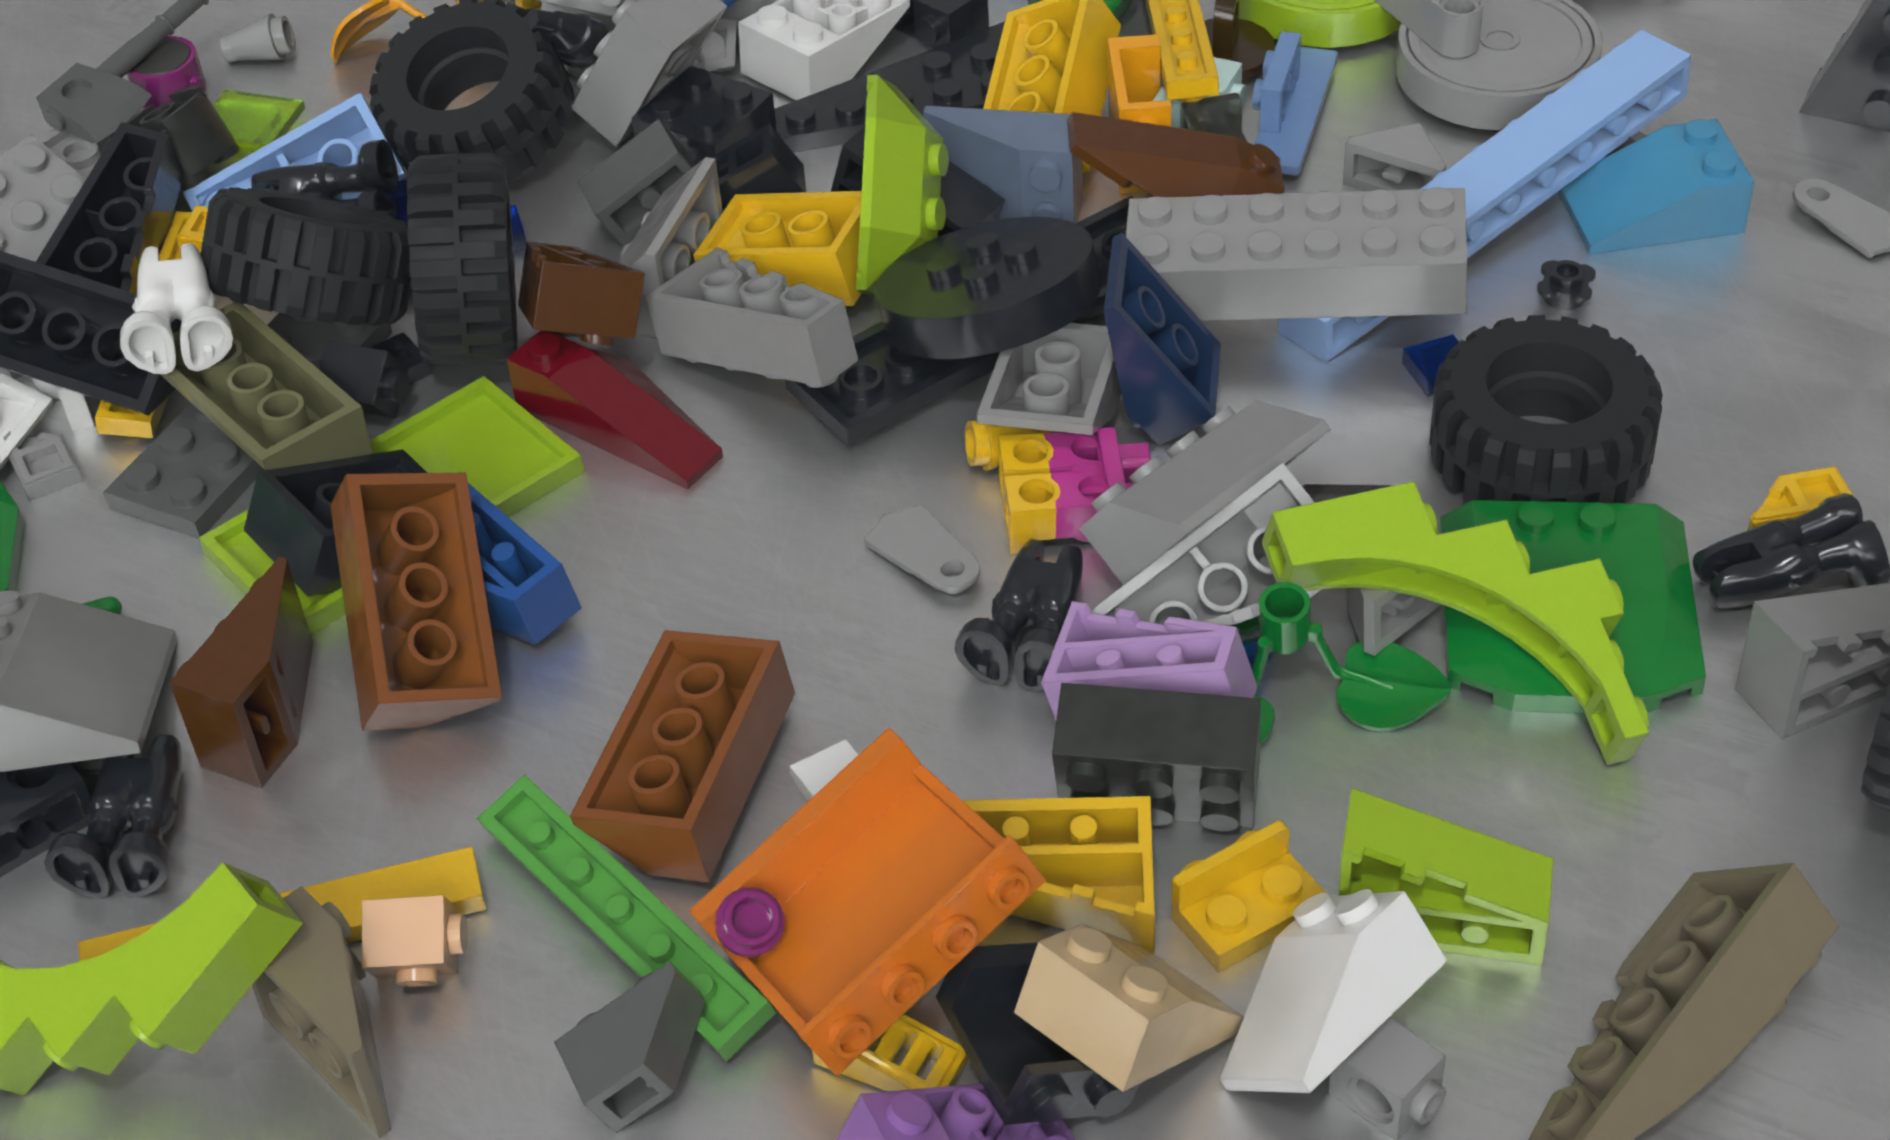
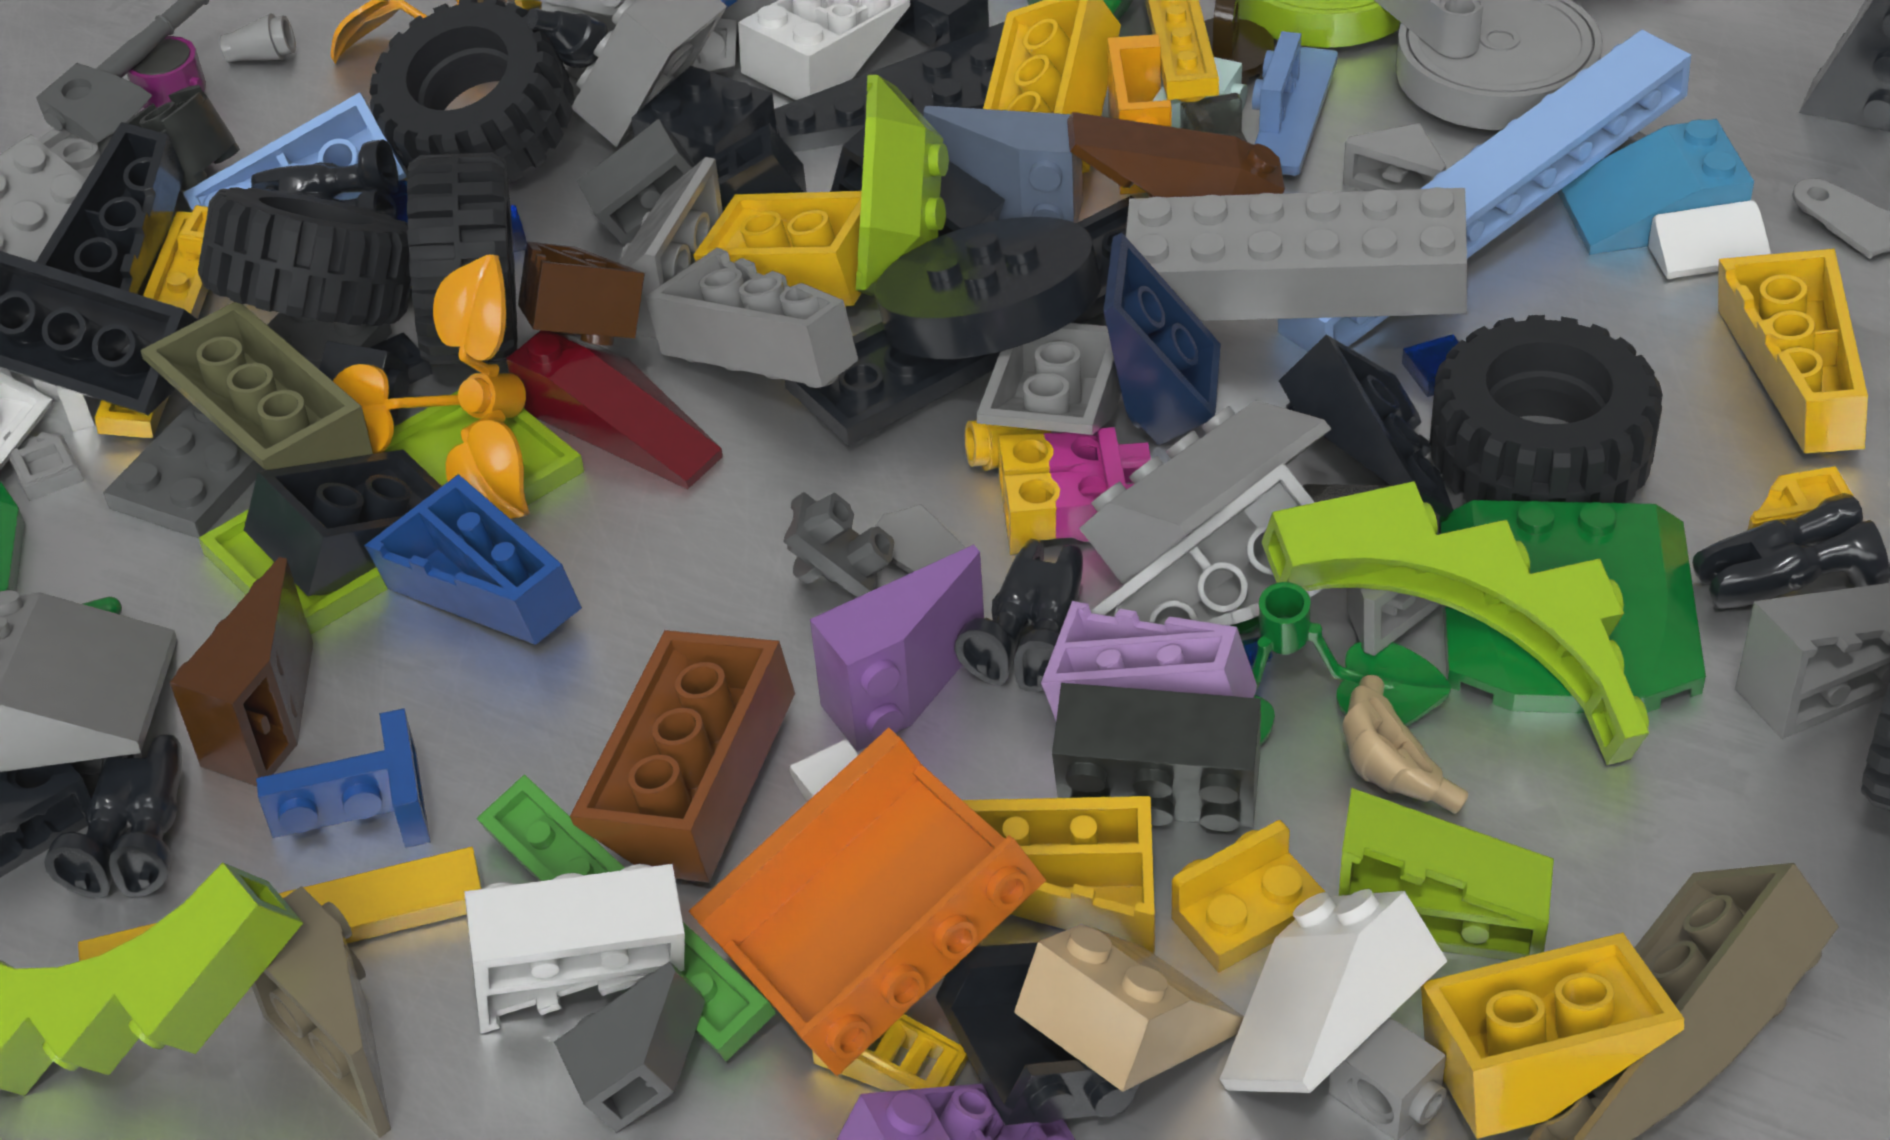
(170, 292): white piece -> none
(257, 118): clear neon green piece -> none
(352, 789): none -> blue bracket
(412, 939): light nougat brick -> none
(413, 598): dark orange slope -> none
(471, 316): none -> light orange plant
(570, 935): none -> white wedge
(749, 922): magenta plate -> none
(830, 548): none -> dark grey hips
(895, 646): none -> medium lavender slope
(1366, 416): none -> black wedge
(1389, 753): none -> tan piece
(1544, 1029): none -> yellow slope
(1566, 284): black plate -> none
(1697, 238): none -> white slope
(1800, 342): none -> yellow wedge

